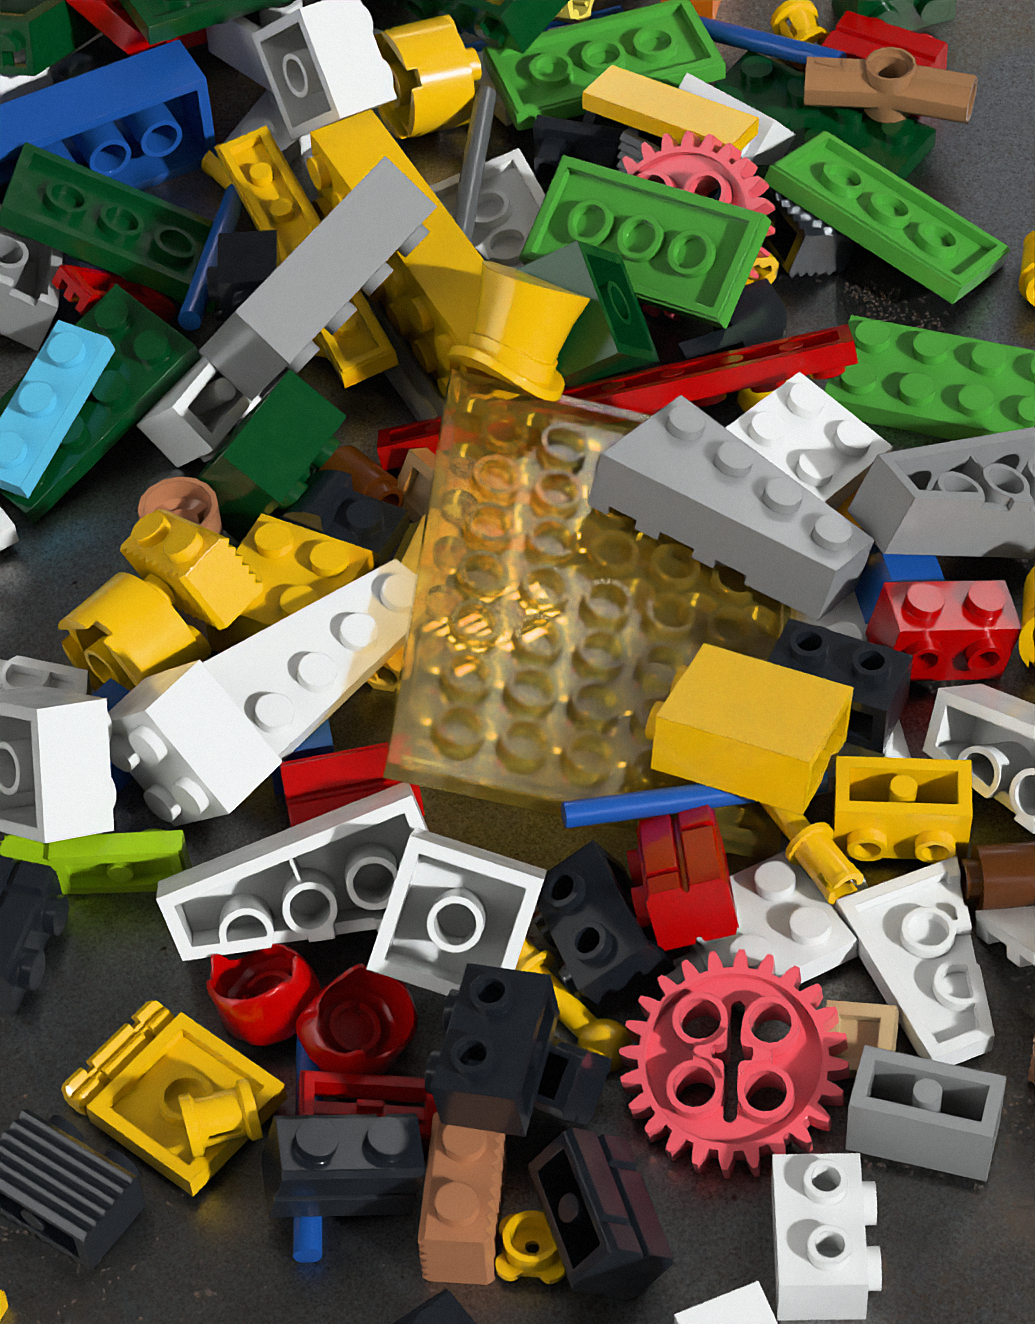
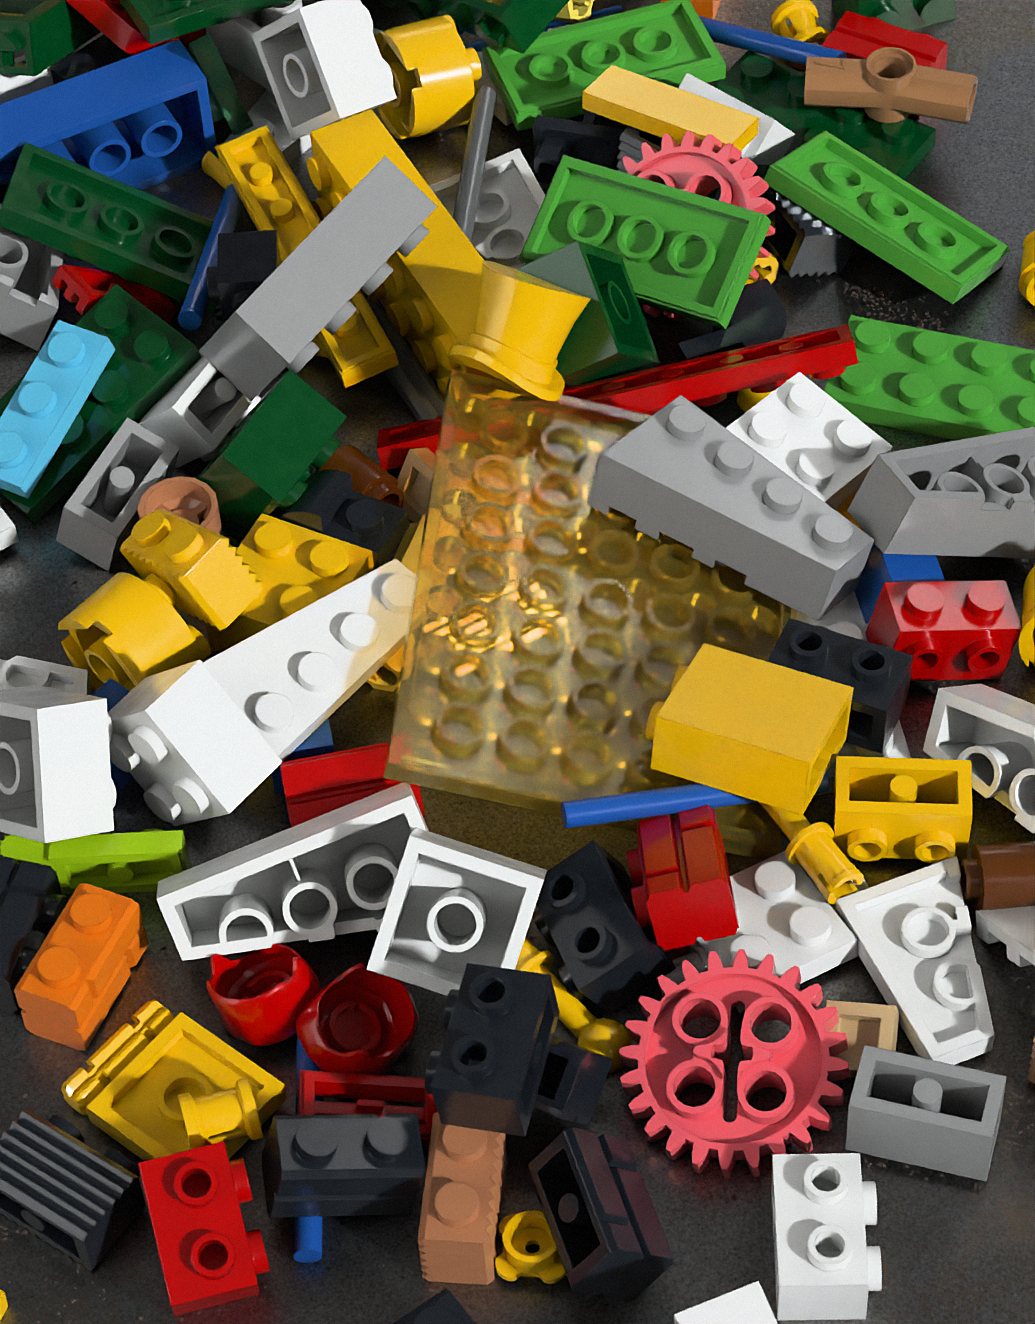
(81, 966): none -> orange brick
(107, 499): none -> light grey brick
(201, 1227): none -> red brick
(223, 96): none -> clear green wing

